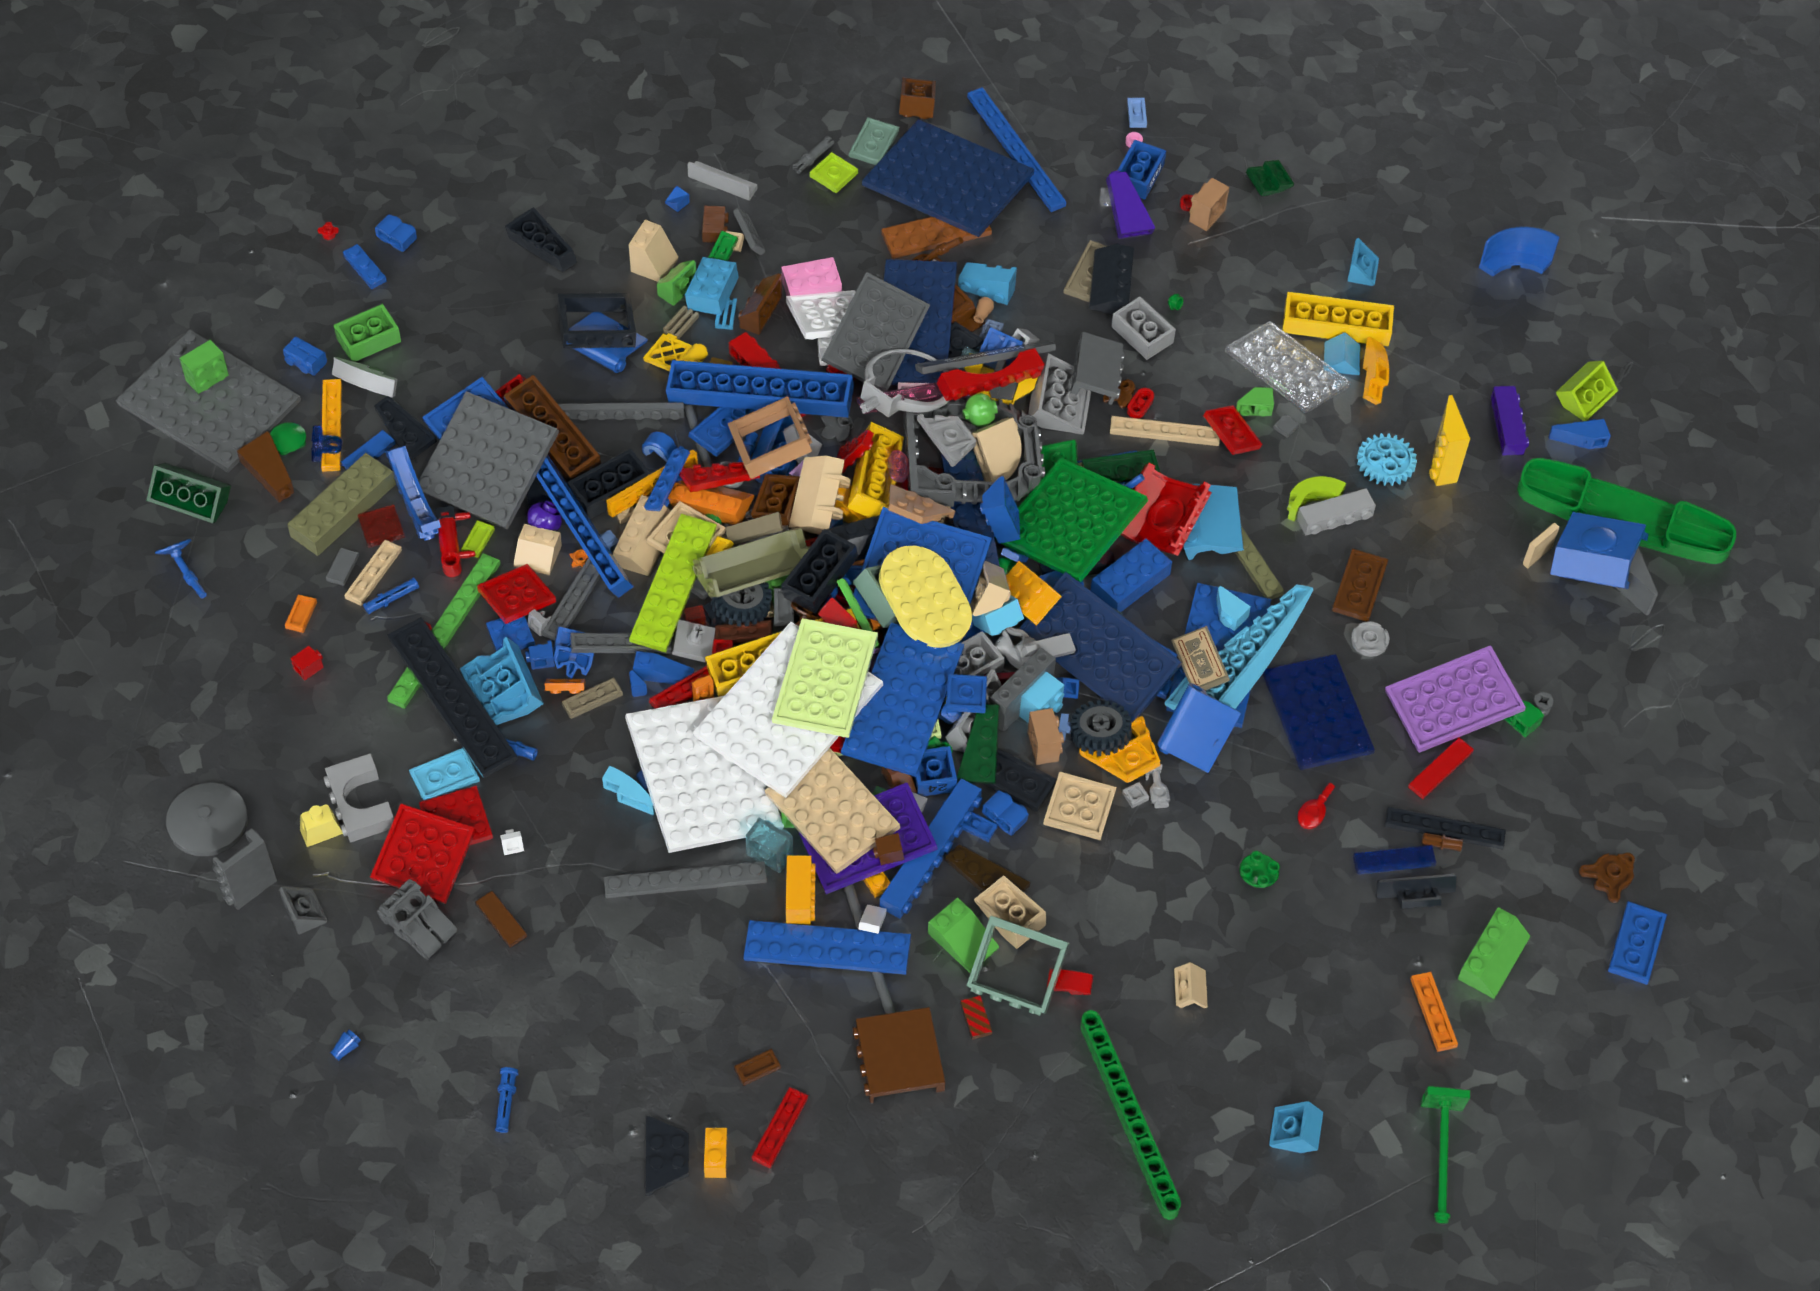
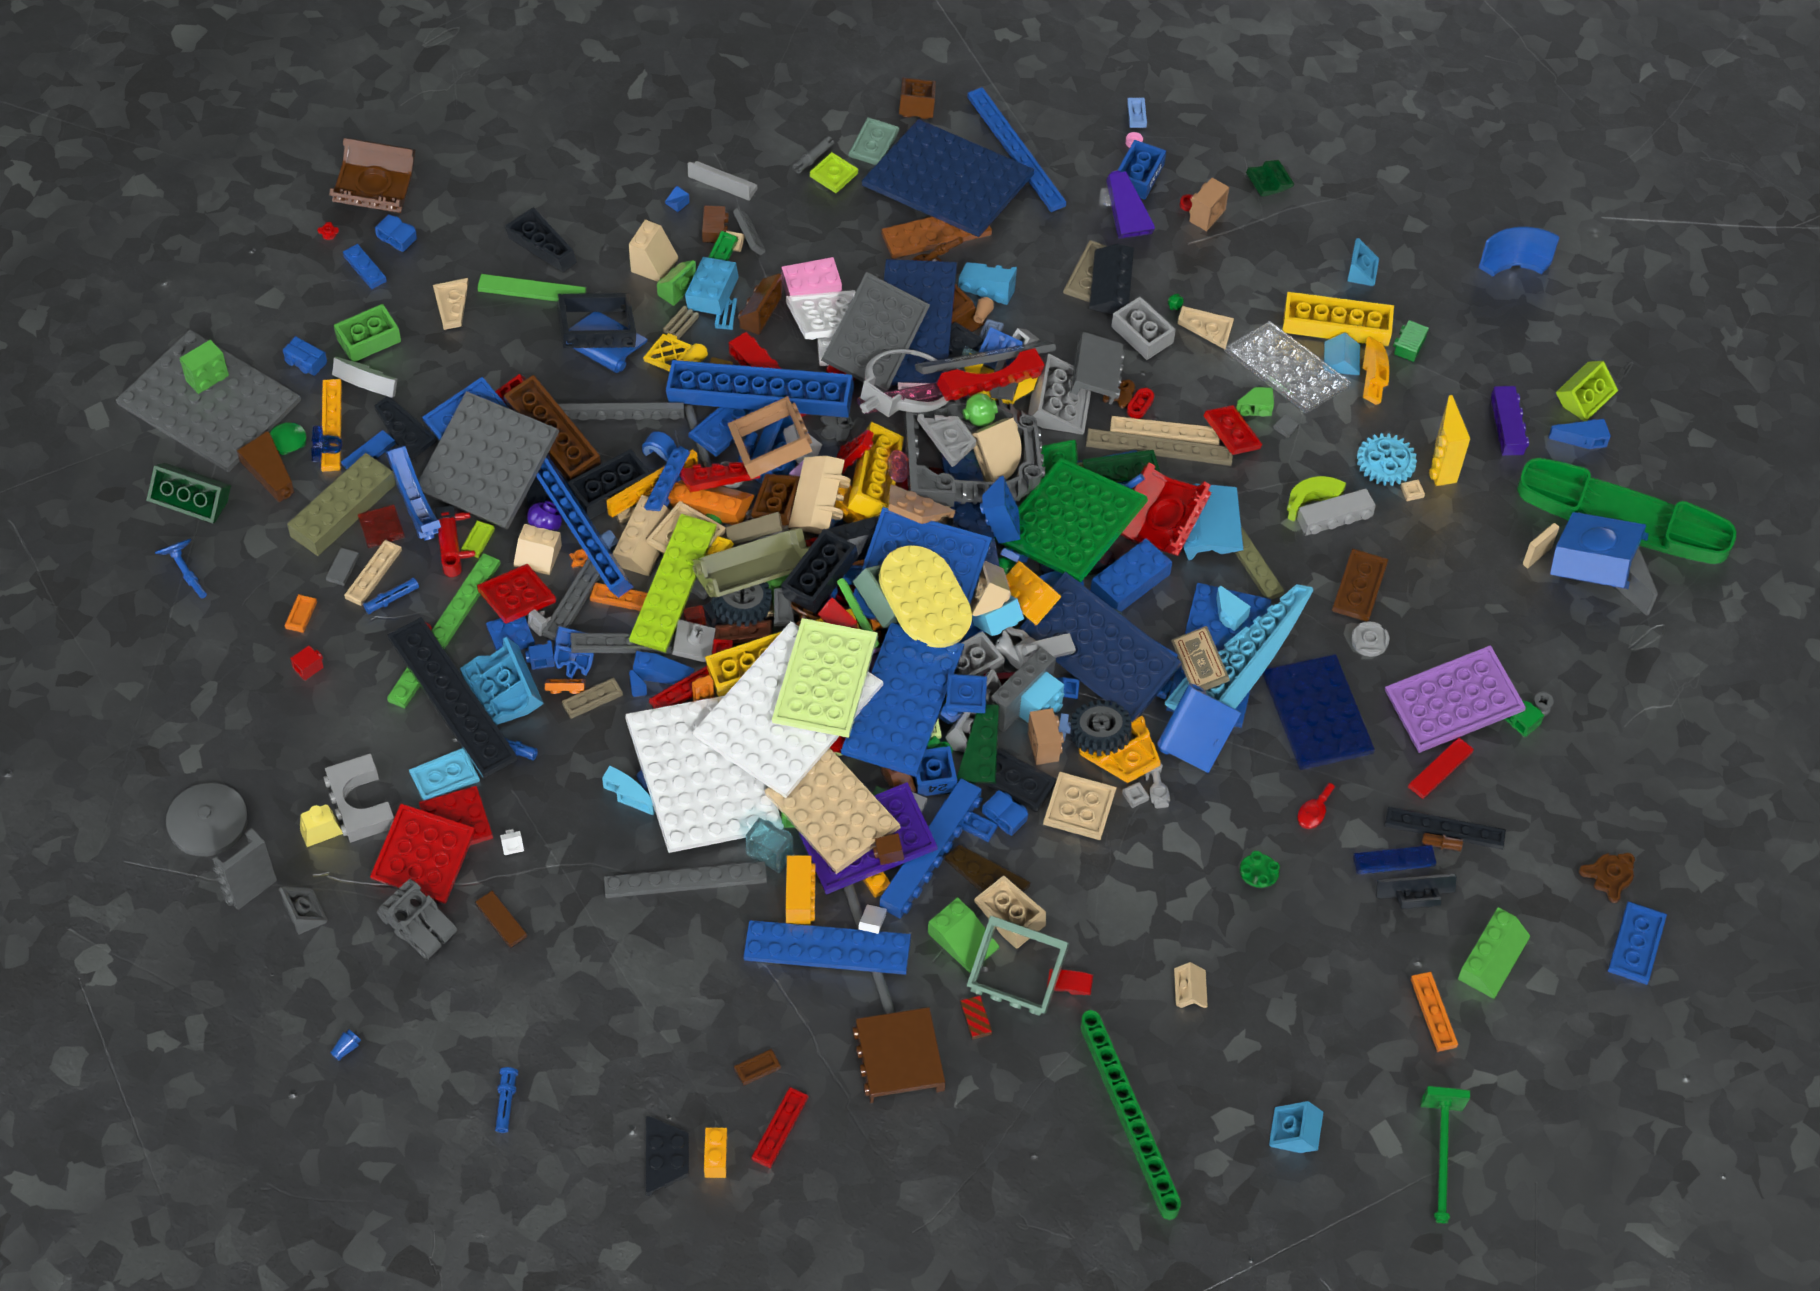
(374, 175): none -> reddish brown panel
(451, 302): none -> tan wing
(525, 288): none -> bright green tile
(631, 599): none -> orange tile
(1161, 446): none -> dark tan tile
(1207, 325): none -> tan wing
(1411, 340): none -> brick
(1412, 490): none -> tan tile

